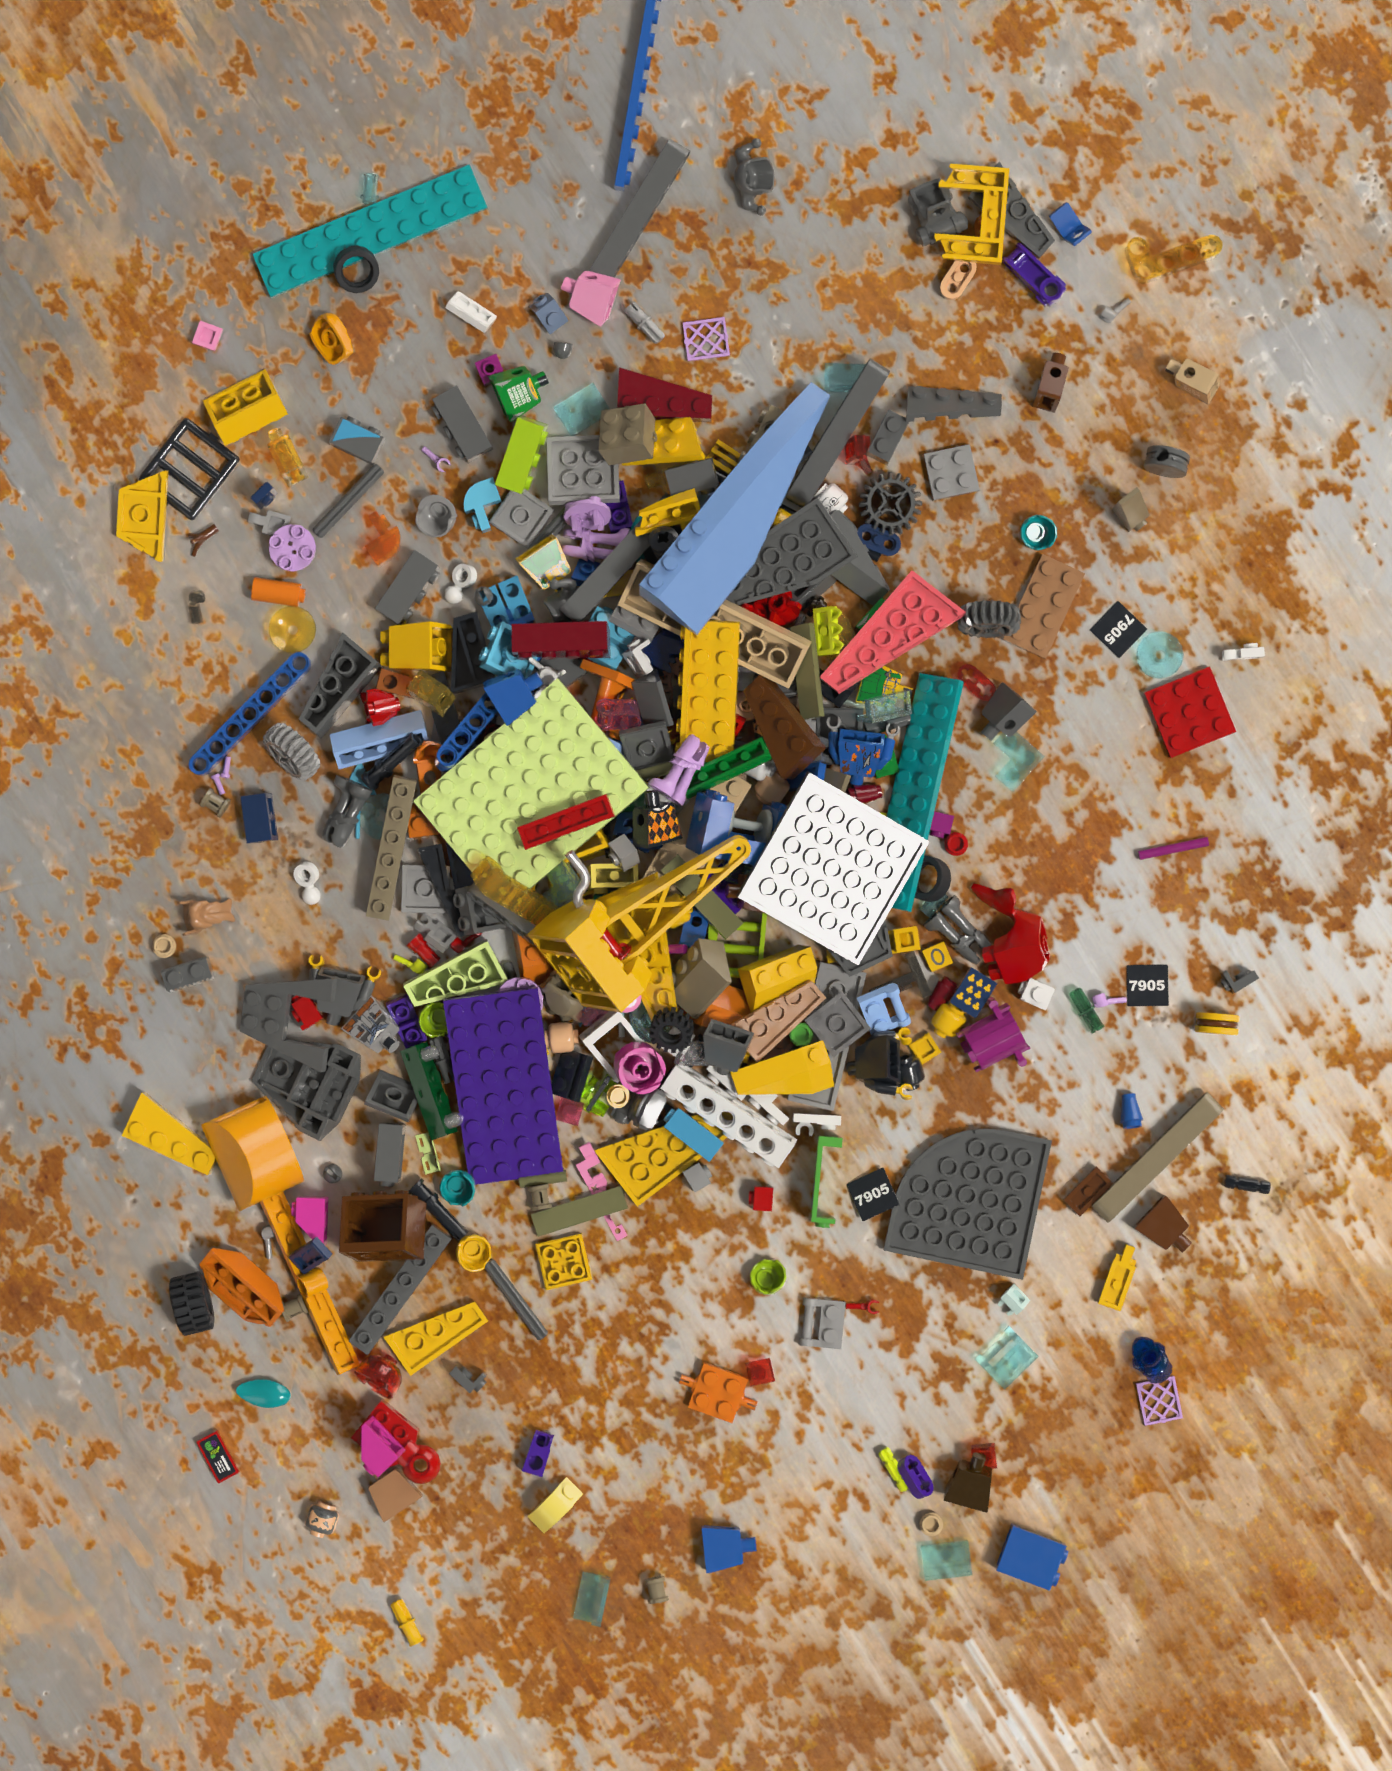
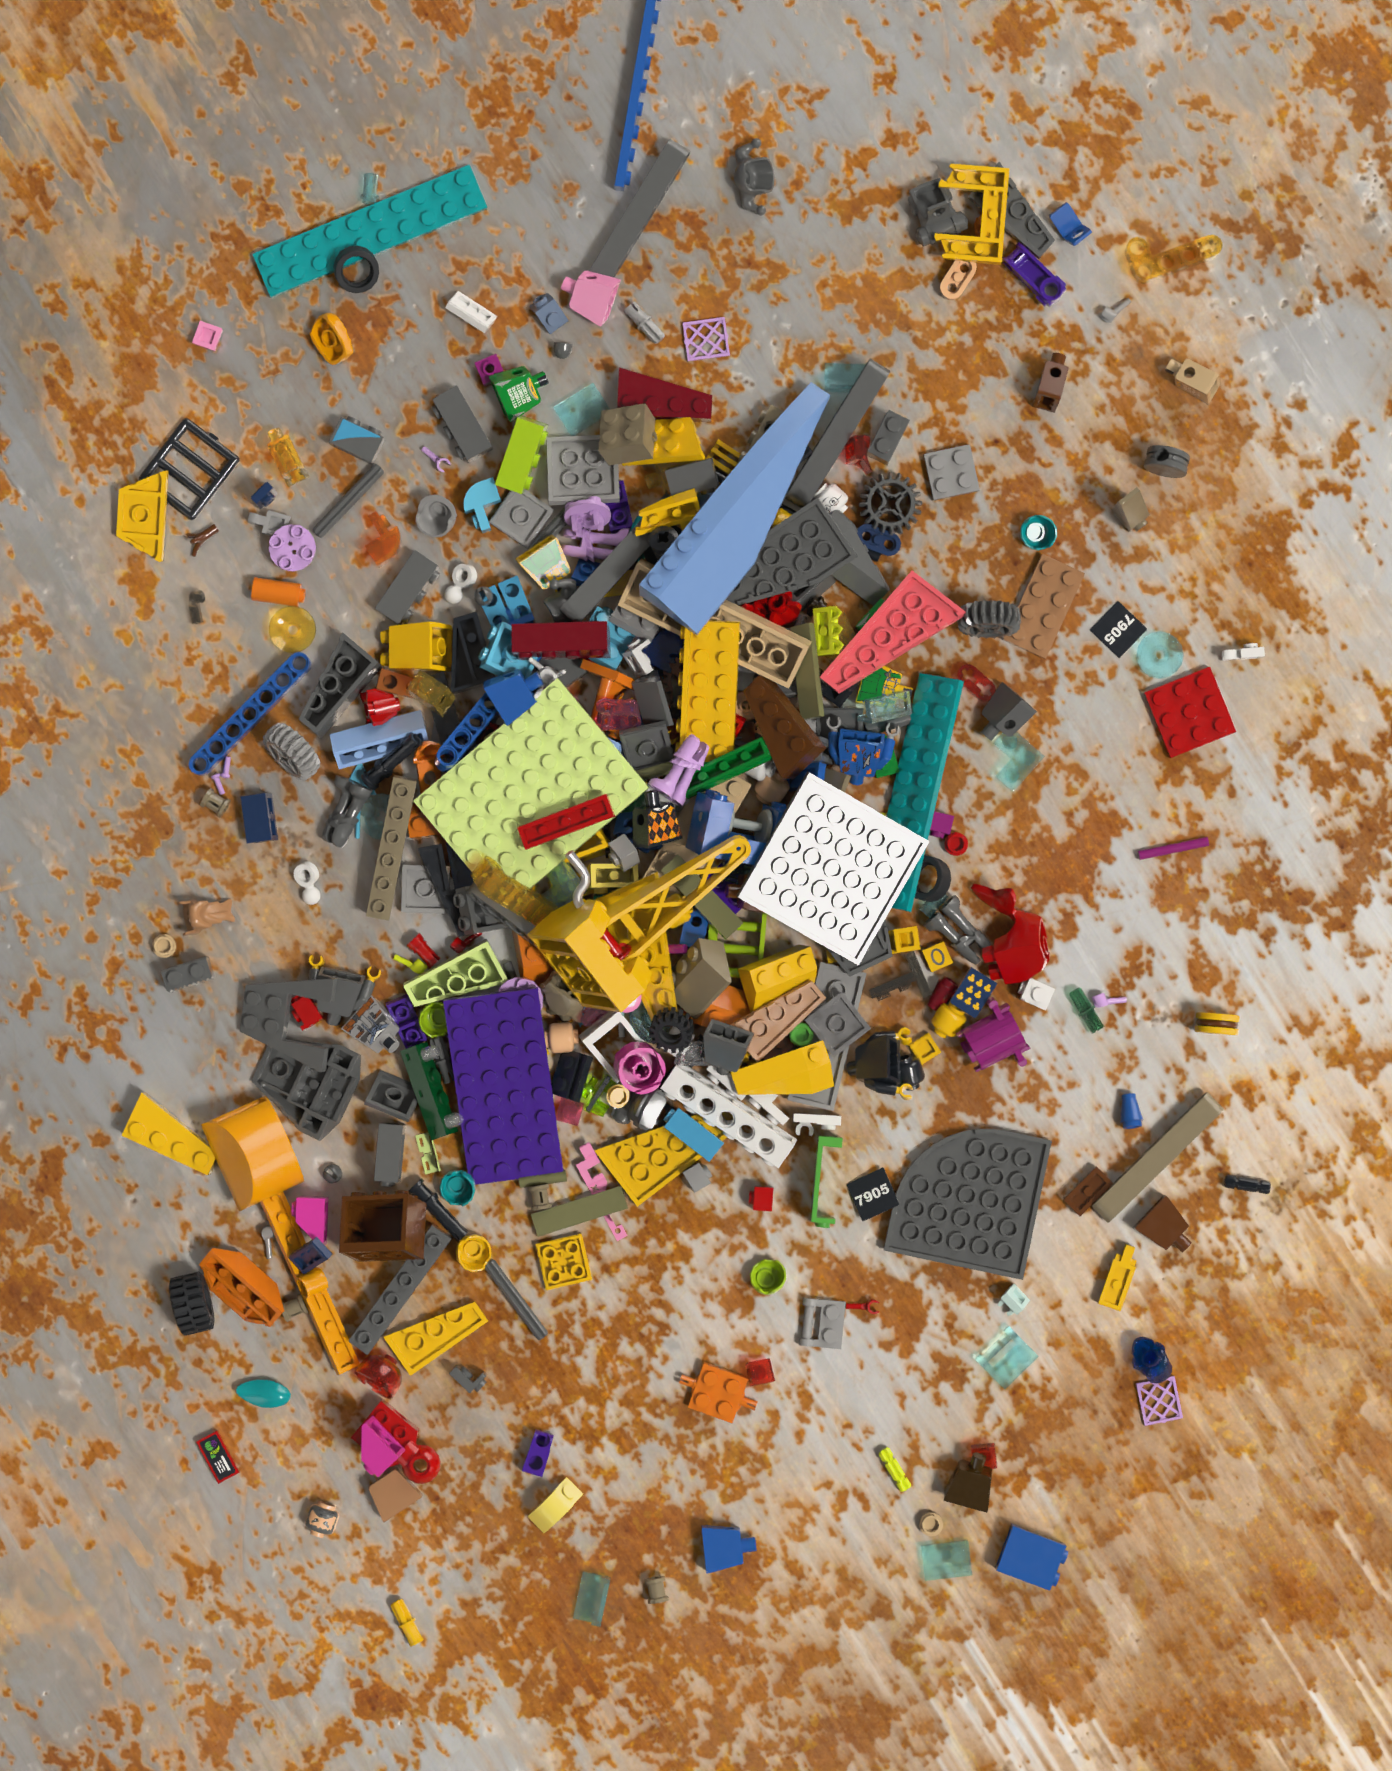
(245, 407): yellow slope -> none
(437, 934): light grey plate -> none
(865, 793): dark red cone -> none
(876, 1011): light blue plate -> none
(915, 1476): dark purple beam -> none
(951, 403): dark grey wing -> none
(1147, 985): black sticker -> none
(1242, 980): dark grey bracket -> none

